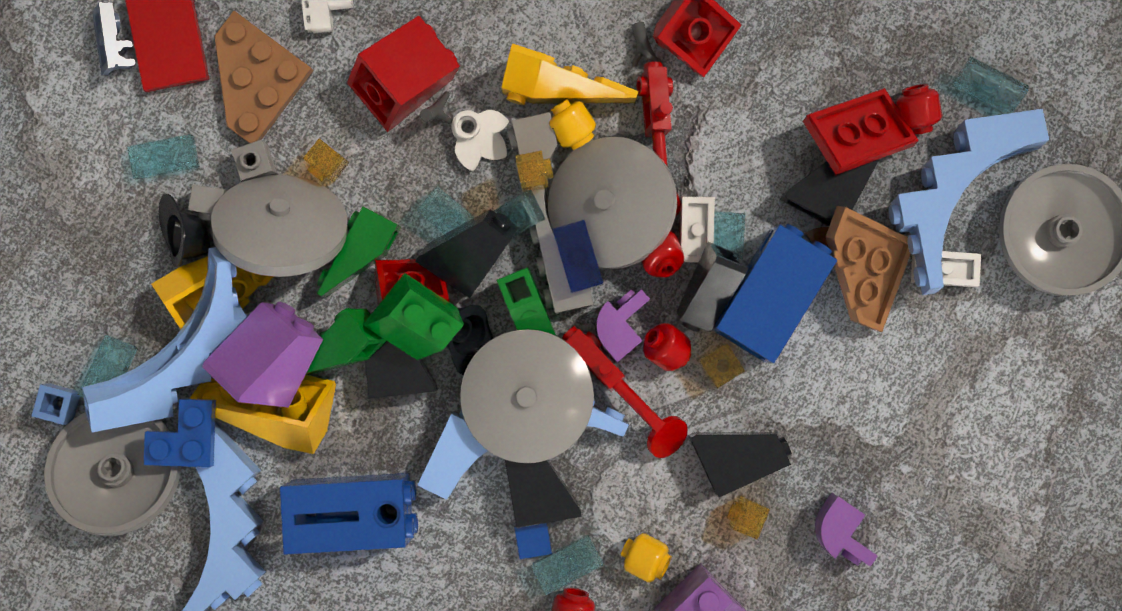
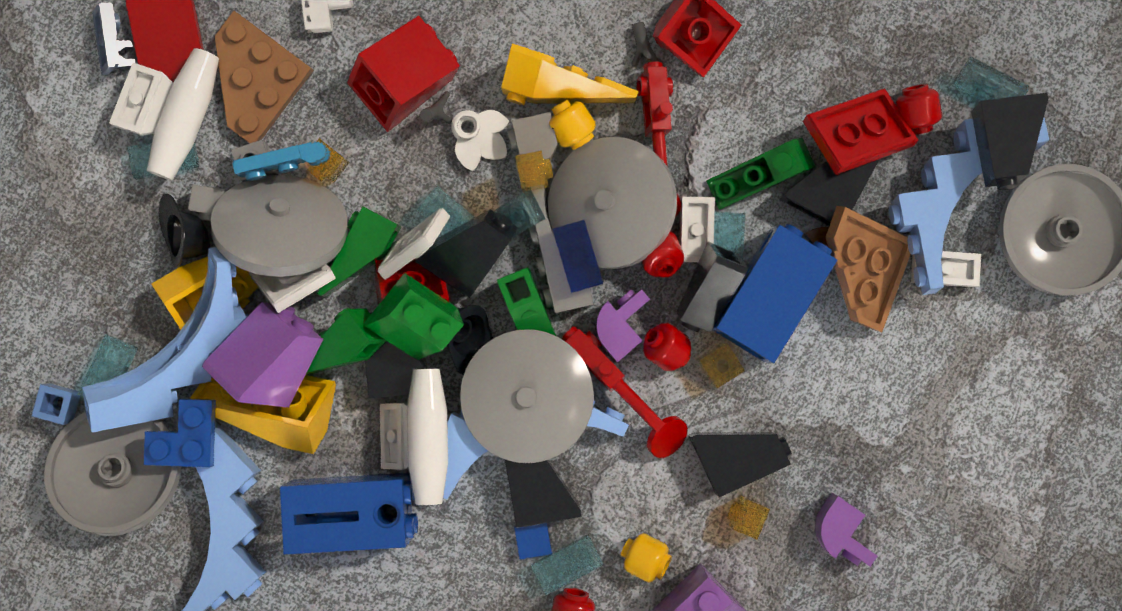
(167, 109): none -> white plate
(283, 159): none -> dark azure hinge
(287, 290): none -> white plate
(413, 243): none -> white plate
(417, 436): none -> white plate
(761, 173): none -> green slope
(1008, 137): none -> black slope

